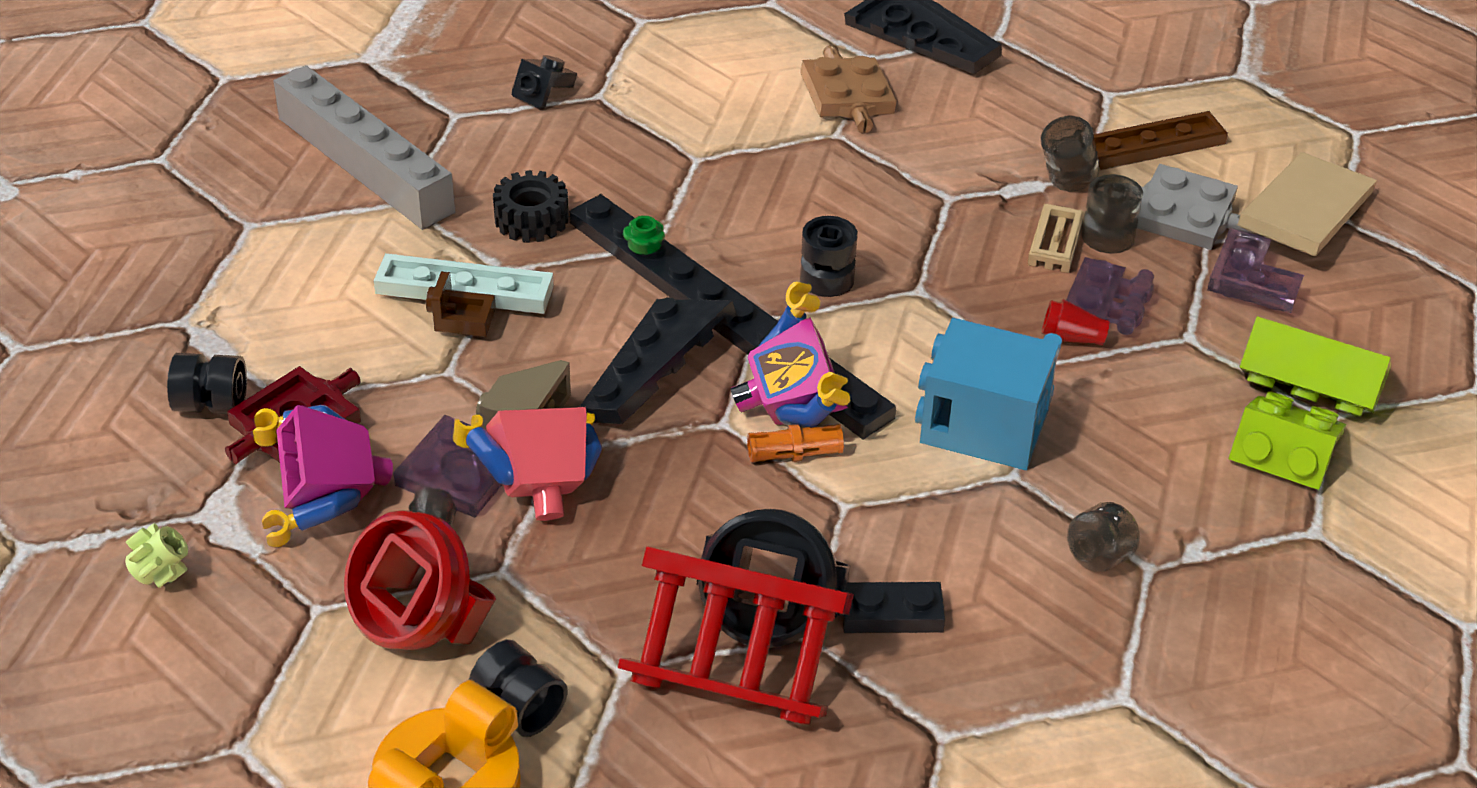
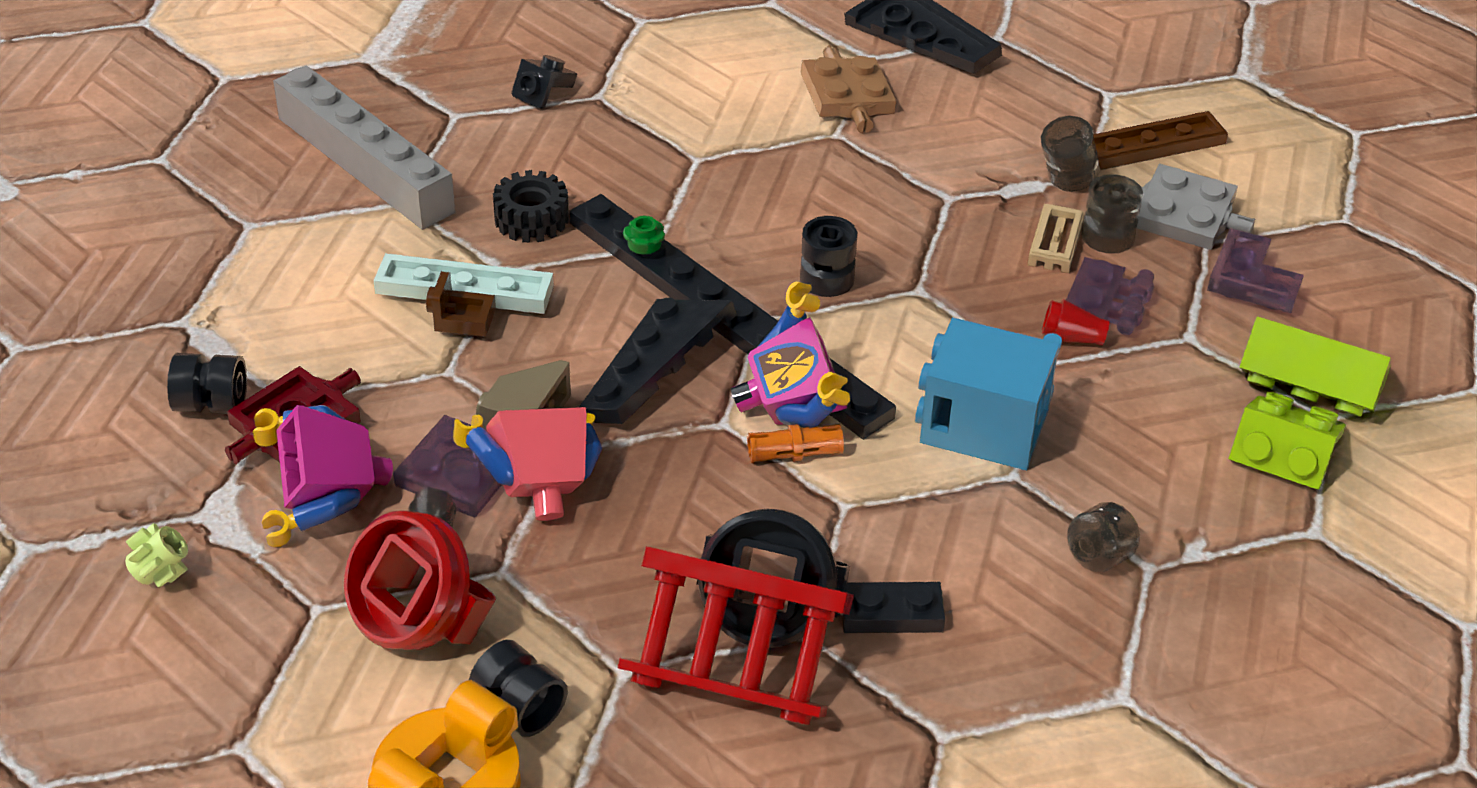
(1307, 203): tan tile -> none

